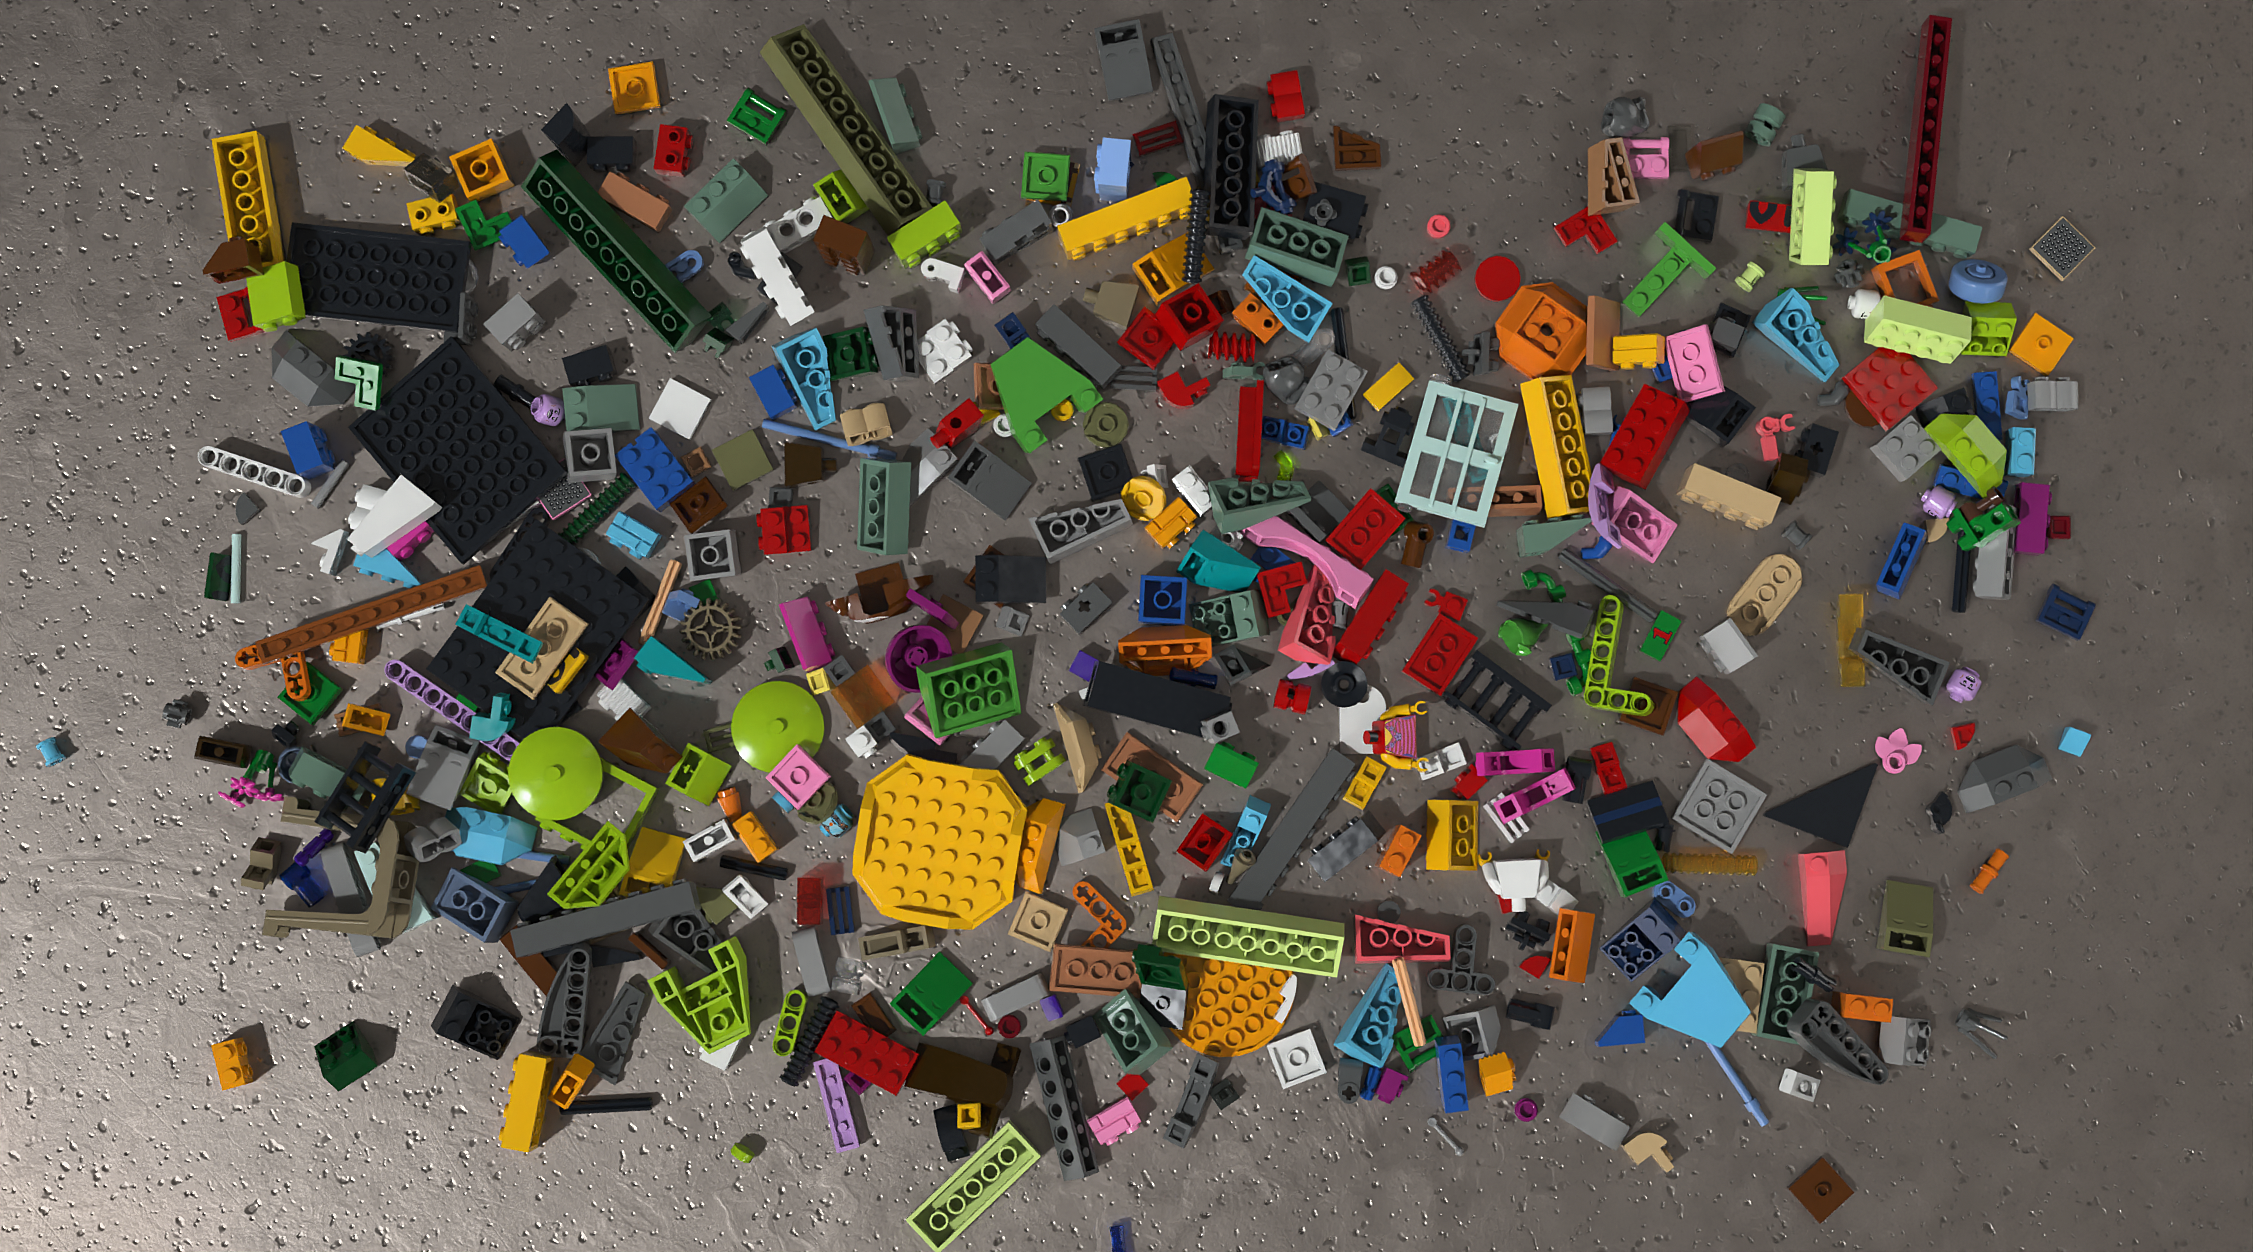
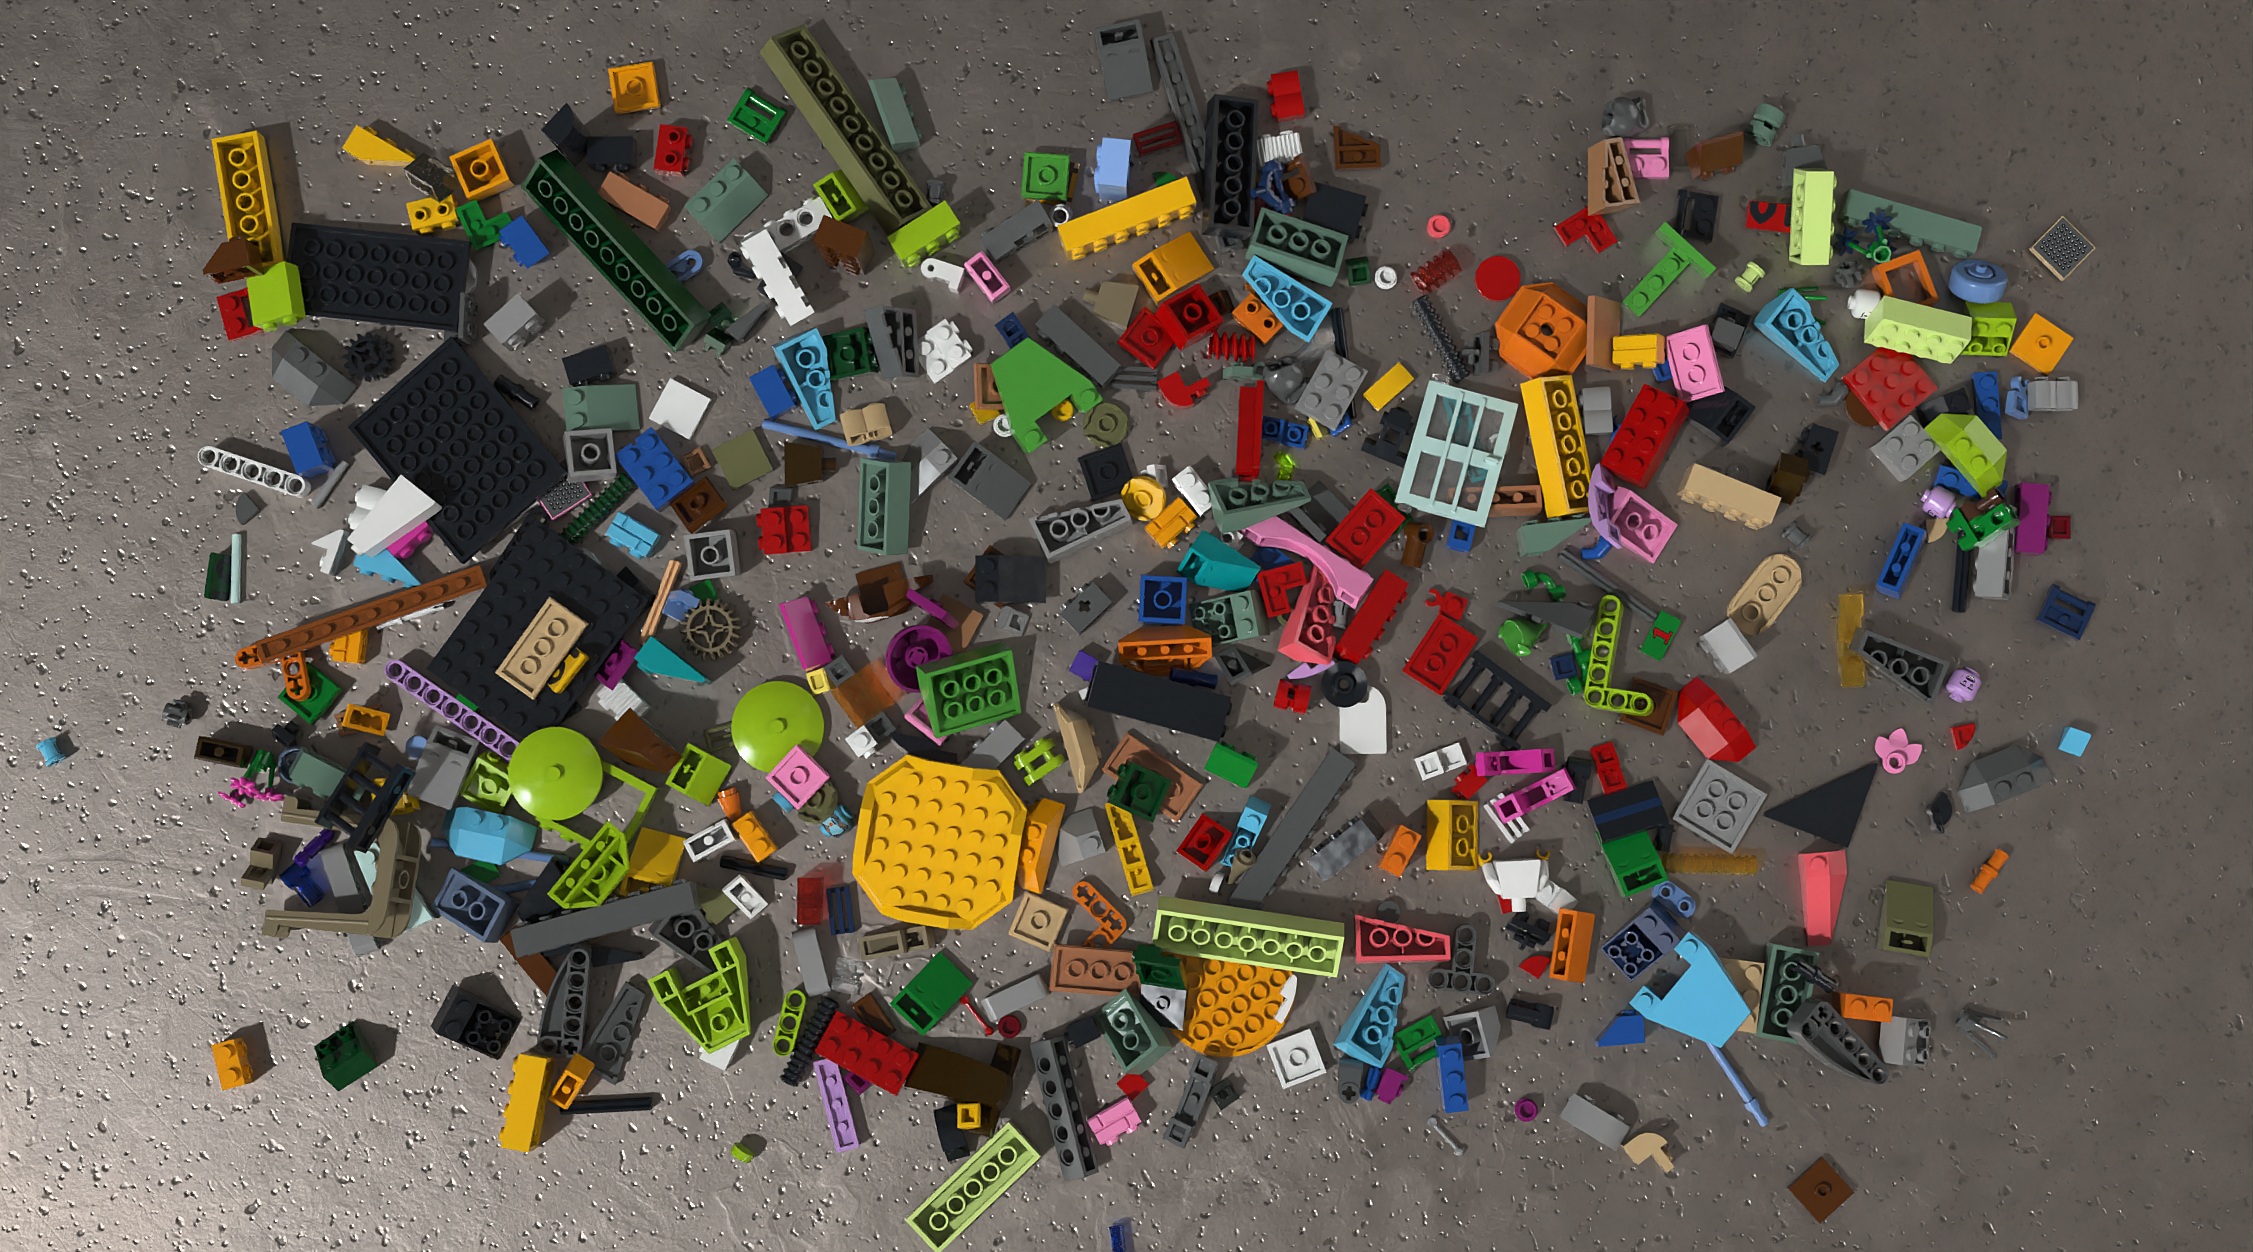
(365, 375): plate -> none
(429, 841): light grey brick -> none
(494, 725): teal brick -> none
(499, 633): teal slope -> none
(548, 409): lavender head -> none
(649, 950): reddish brown tile -> none
(779, 660): dark green tile -> none
(958, 425): red torso -> none
(1052, 1007): dark purple slope -> none
(1196, 235): black piece -> none
(1229, 727): light grey brick -> none
(1323, 206): dark grey plate -> none
(1364, 783): yellow slope -> none
(1396, 737): torso -> none
(1409, 1002): light nougat axle -> none
(1496, 1073): light orange brick -> none
(1766, 428): coral bar -> none
(1799, 1085): white slope -> none
(1926, 129): dark red brick -> none
(2020, 452): medium azure brick -> none

